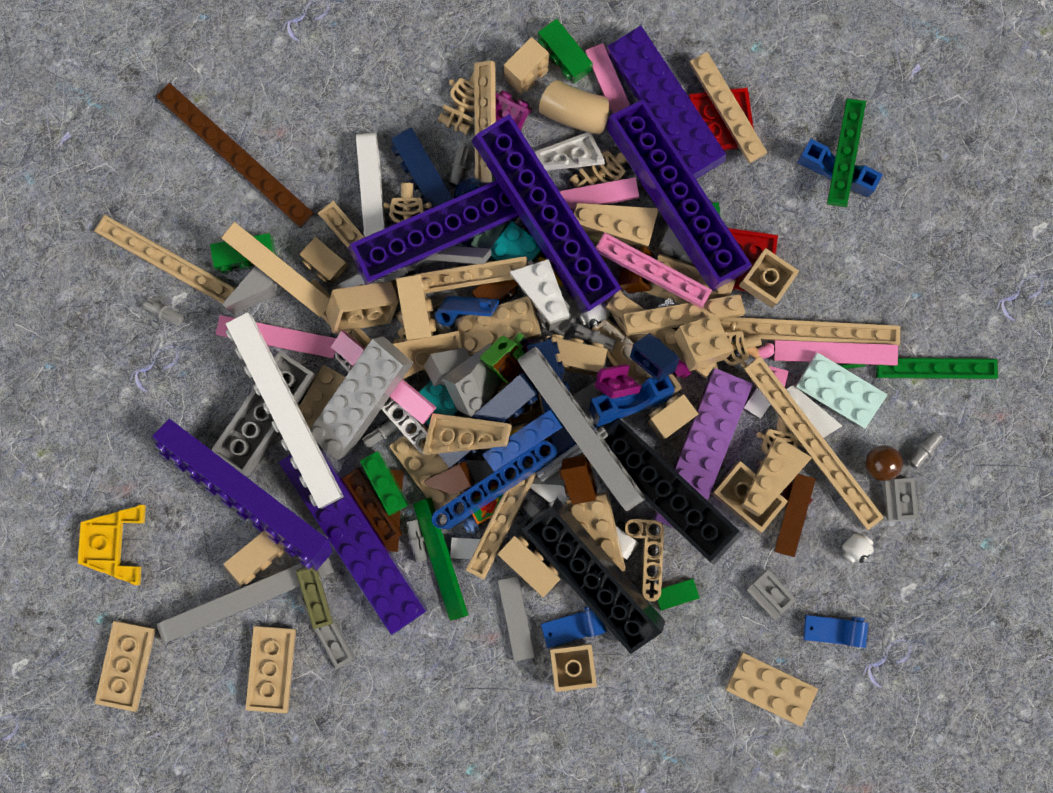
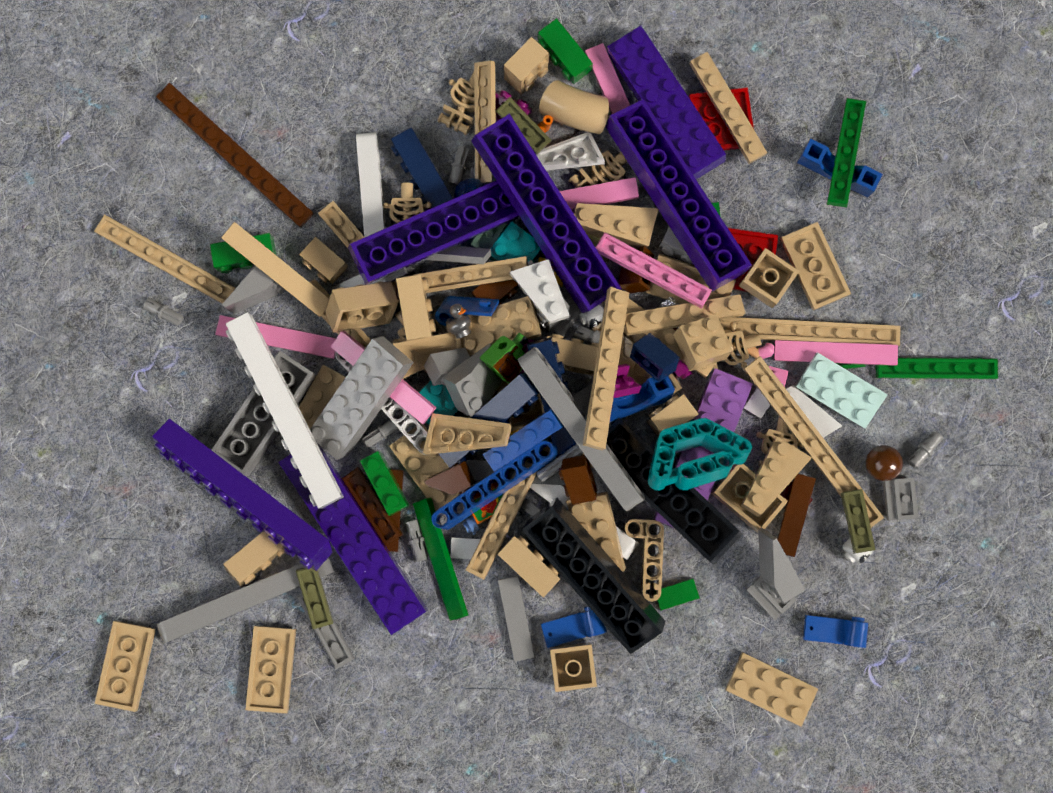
(102, 543): yellow wing -> none
(460, 324): none -> flat silver animal
(534, 135): none -> olive tile
(546, 123): none -> orange arm
(606, 369): none -> tan plate
(726, 445): none -> teal piece
(776, 569): none -> light grey slope
(816, 266): none -> tan plate
(857, 521): none -> olive tile

